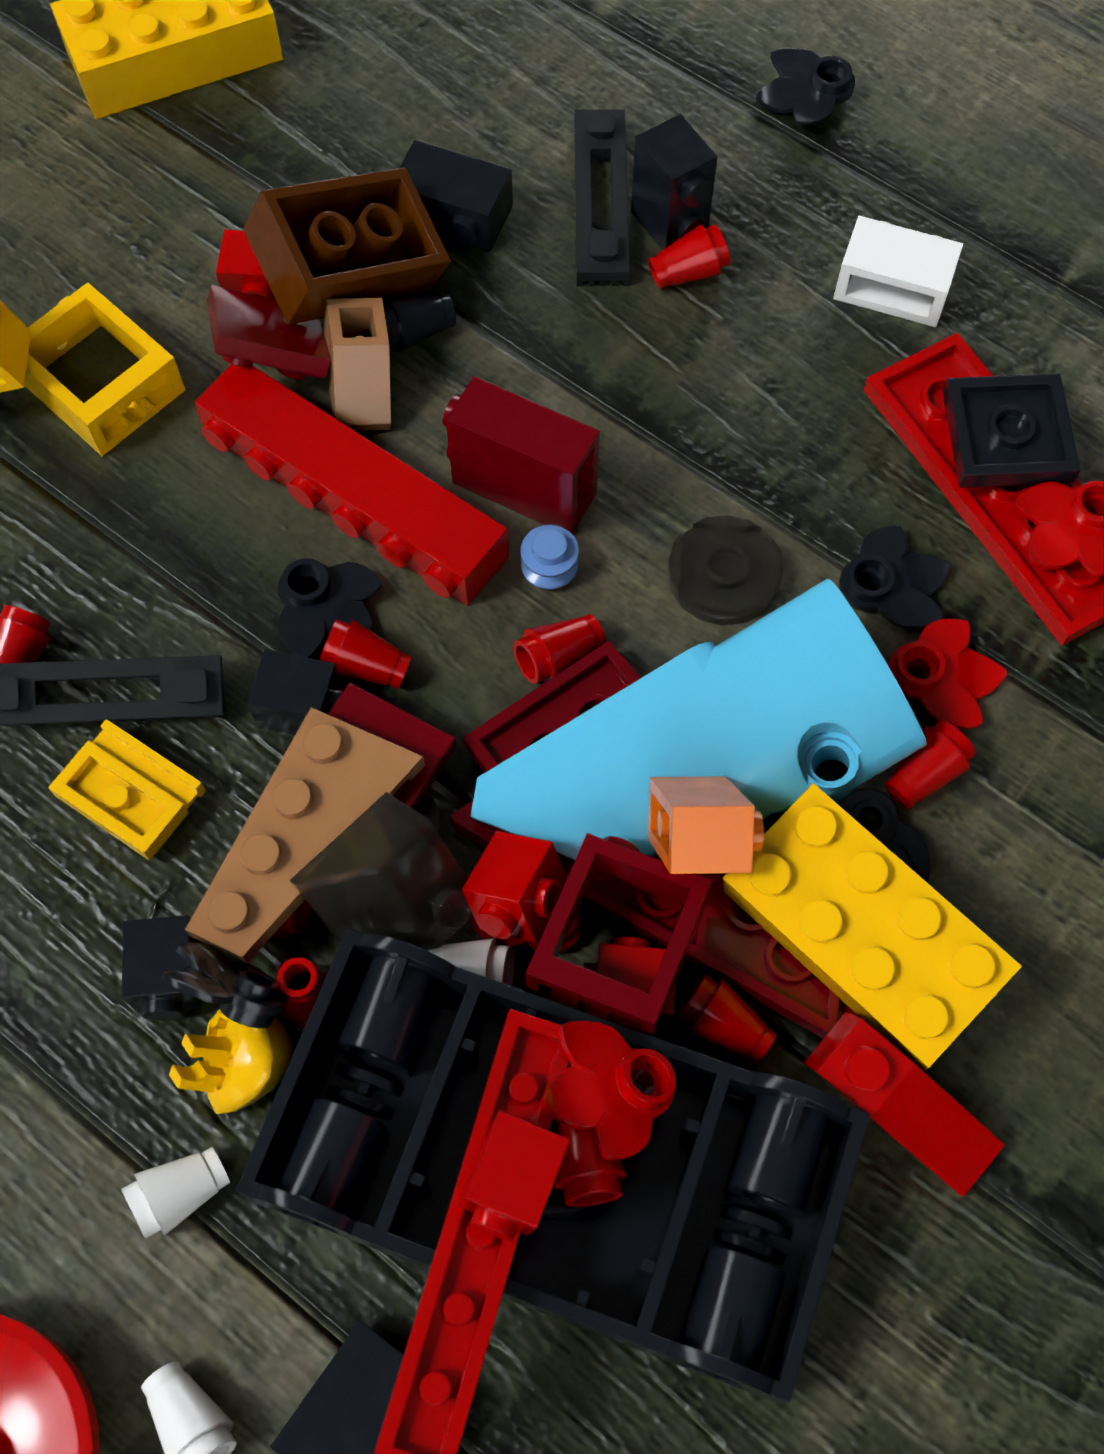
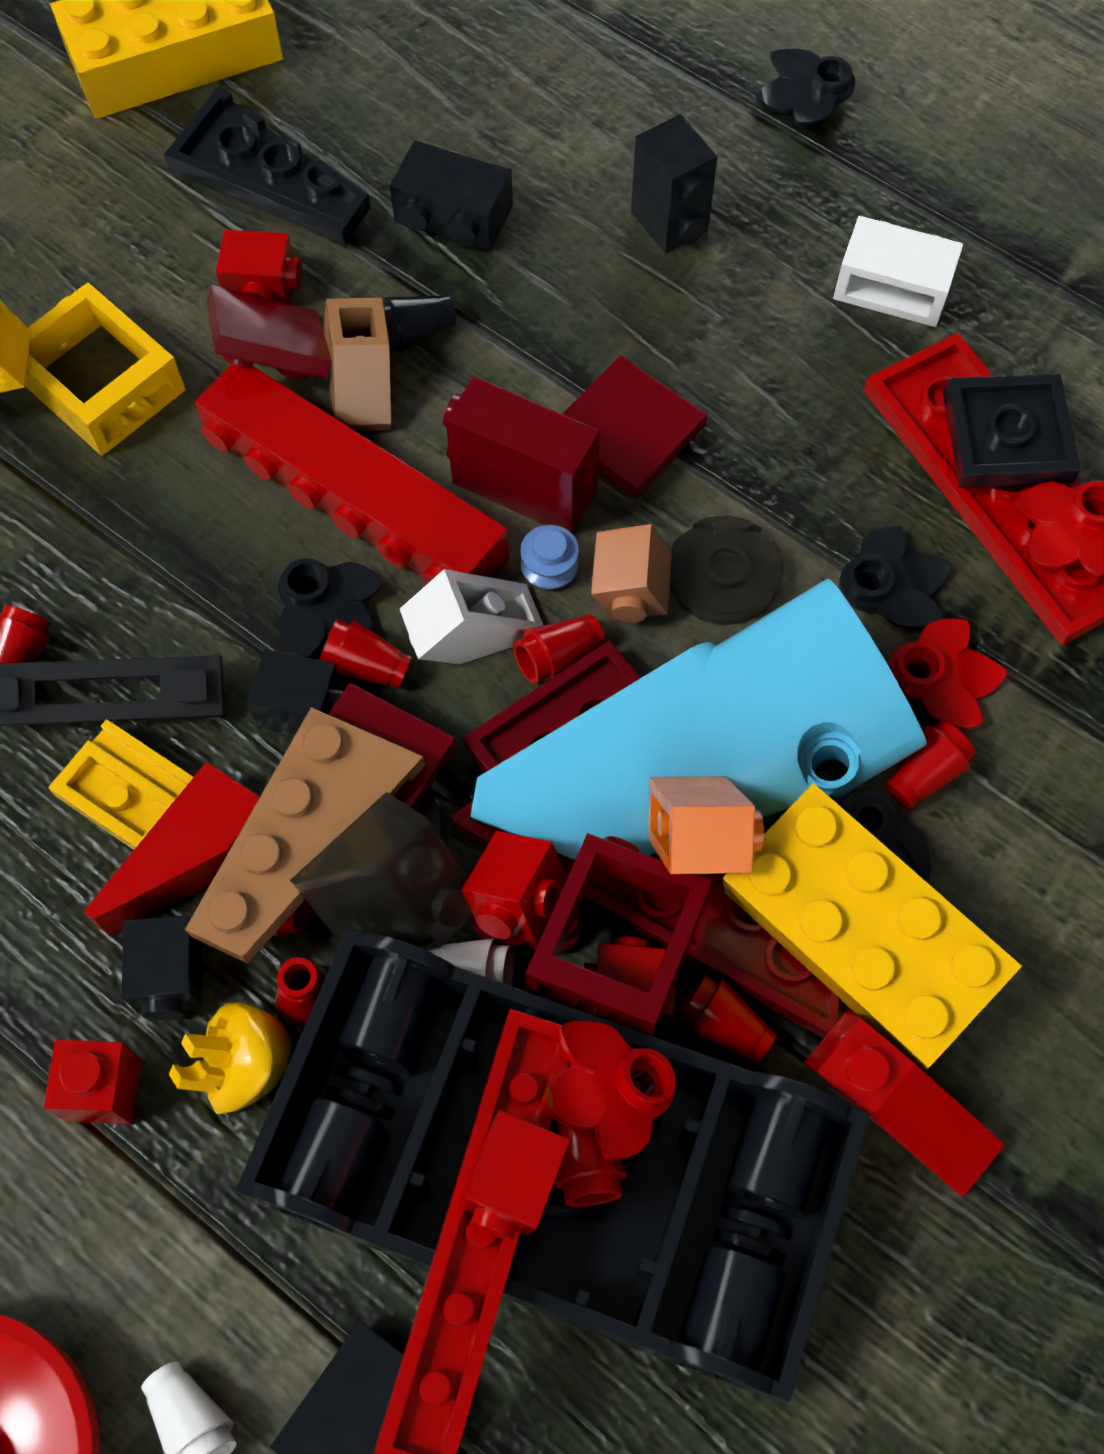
(92, 1082): none -> red brick
(174, 1191): white cone -> none
(177, 853): none -> red slope
(242, 989): black plate -> none
(254, 164): none -> black wing
(344, 241): reddish brown brick -> none
(467, 617): none -> white slope
(601, 253): black container -> none
(631, 573): none -> nougat brick
(638, 422): none -> dark red tile
(691, 257): red cone -> none

